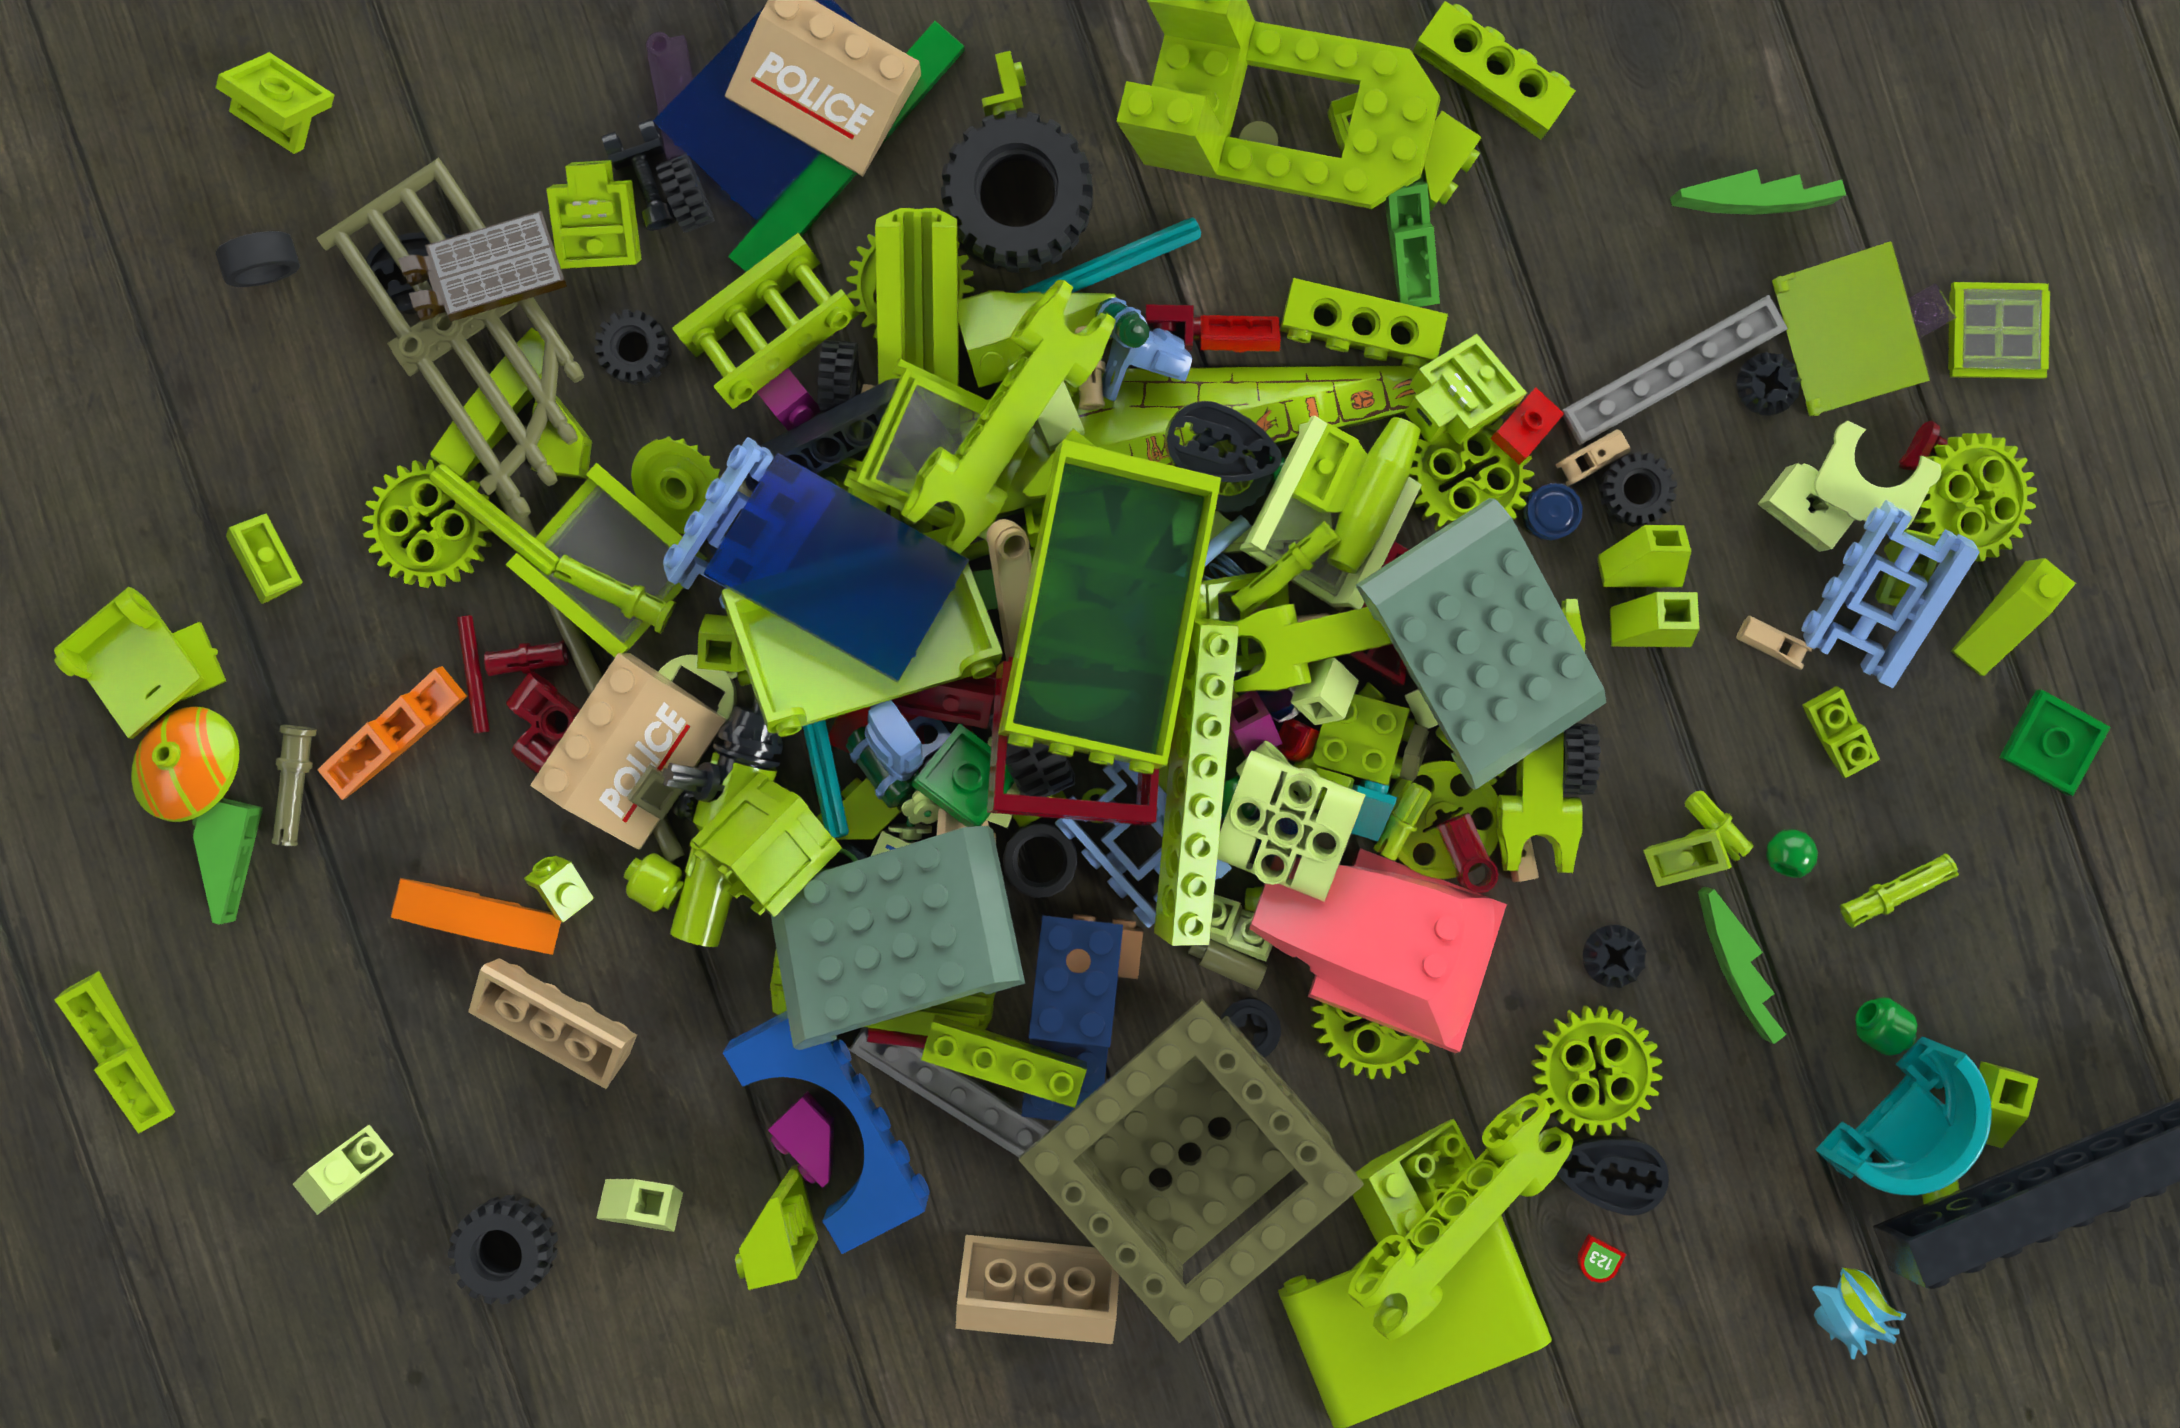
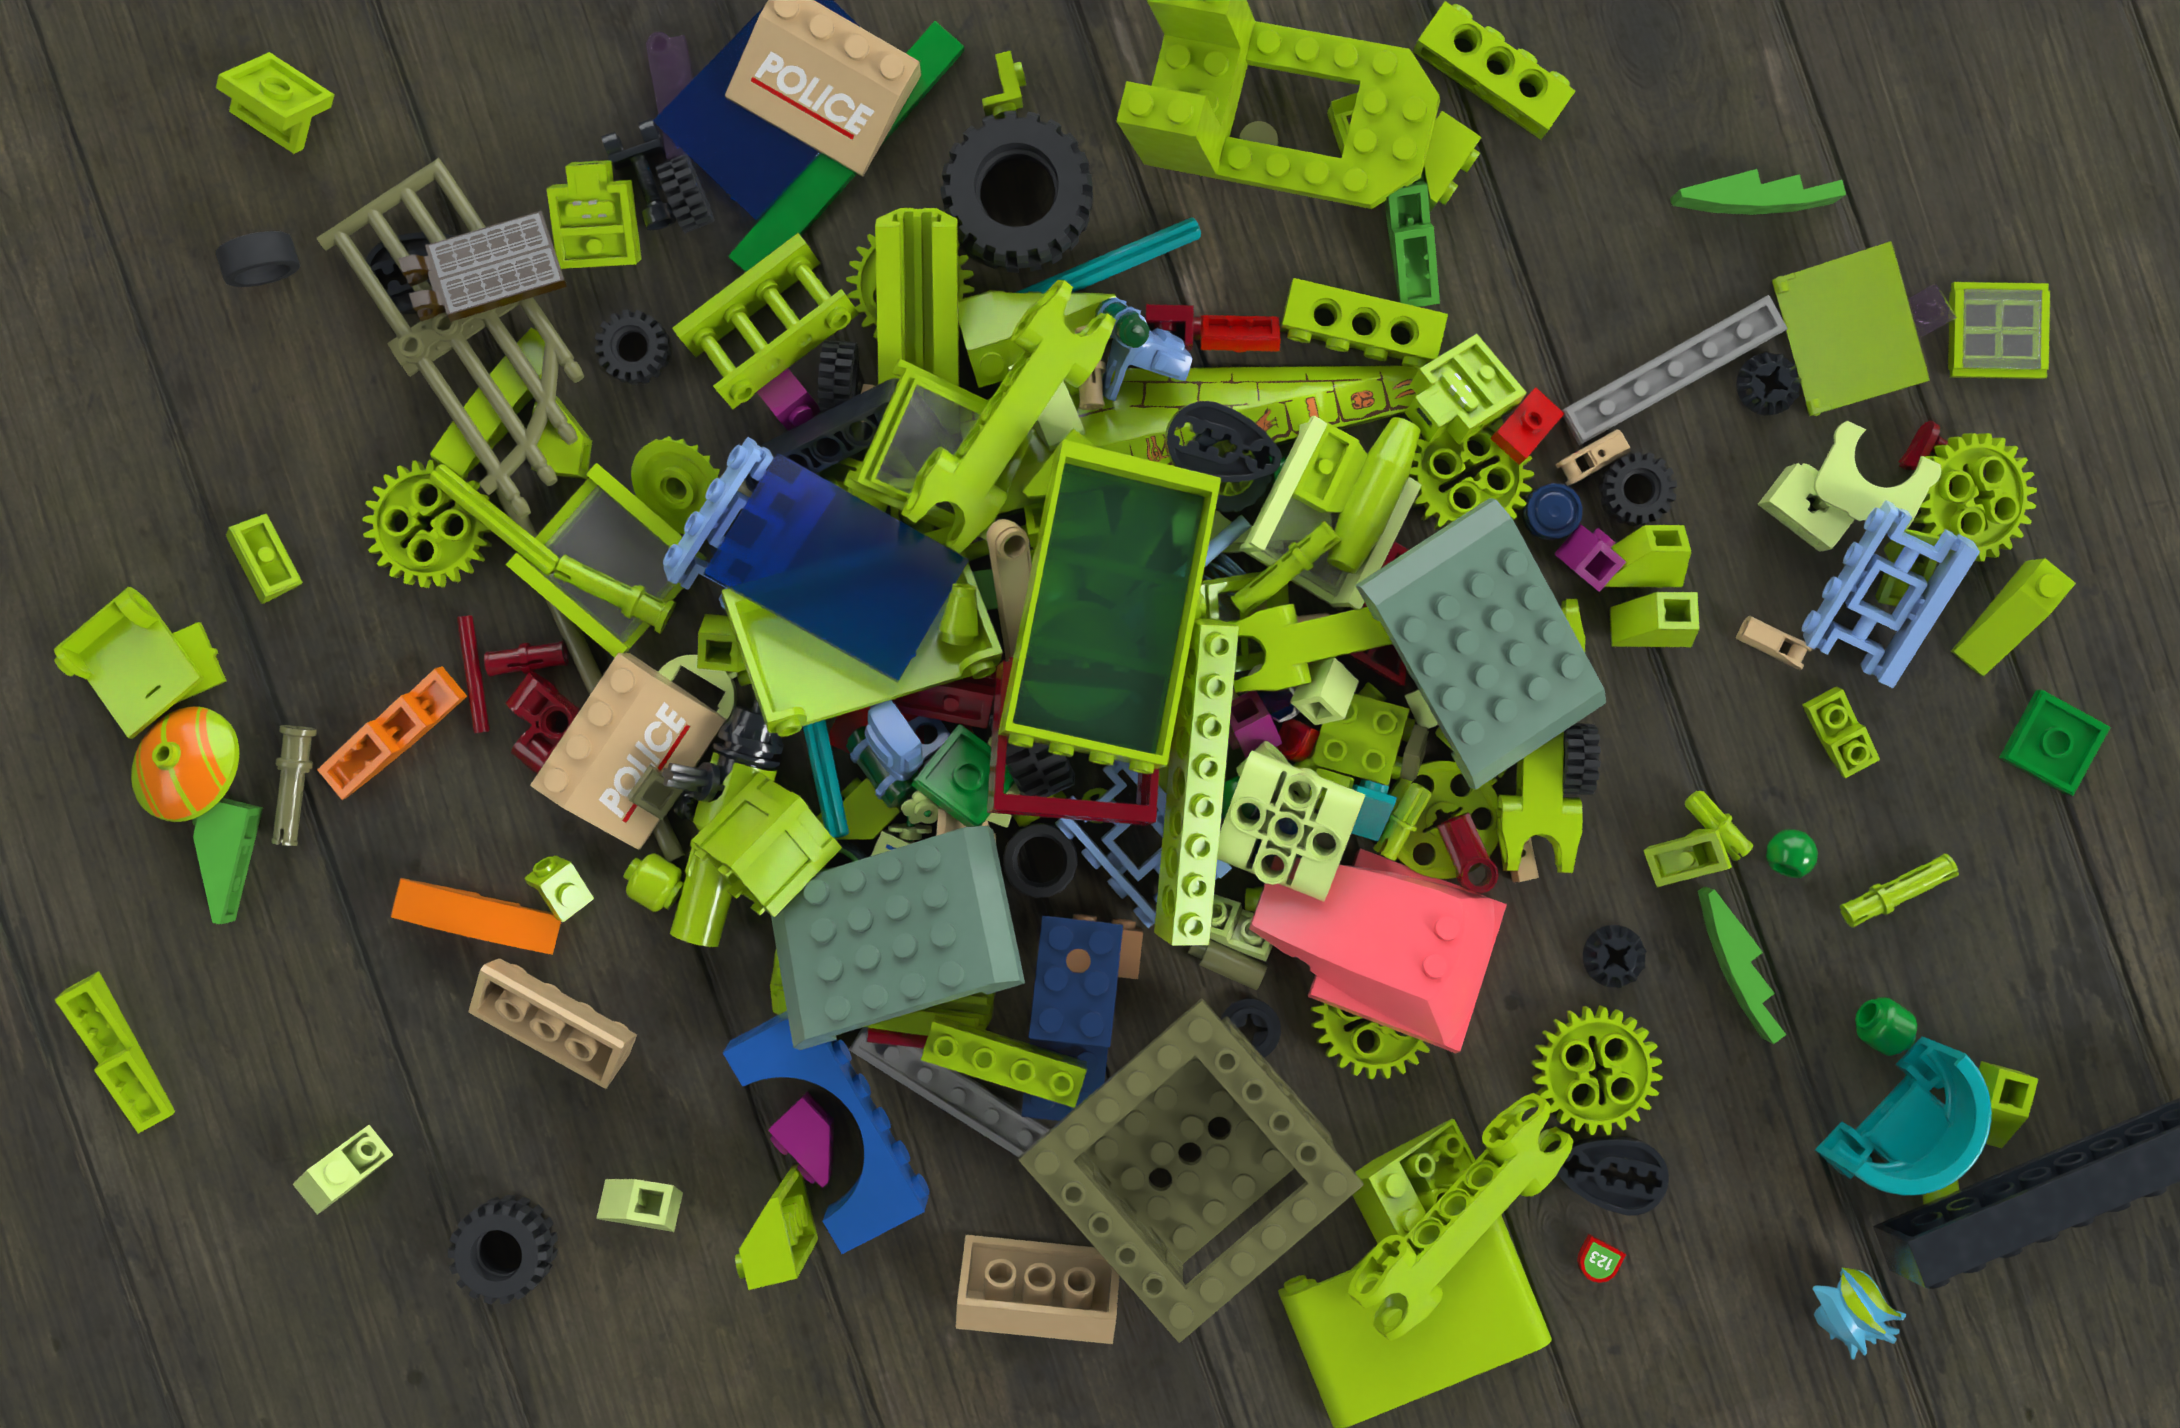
(960, 616): none -> lime cone
(1591, 556): none -> magenta brick

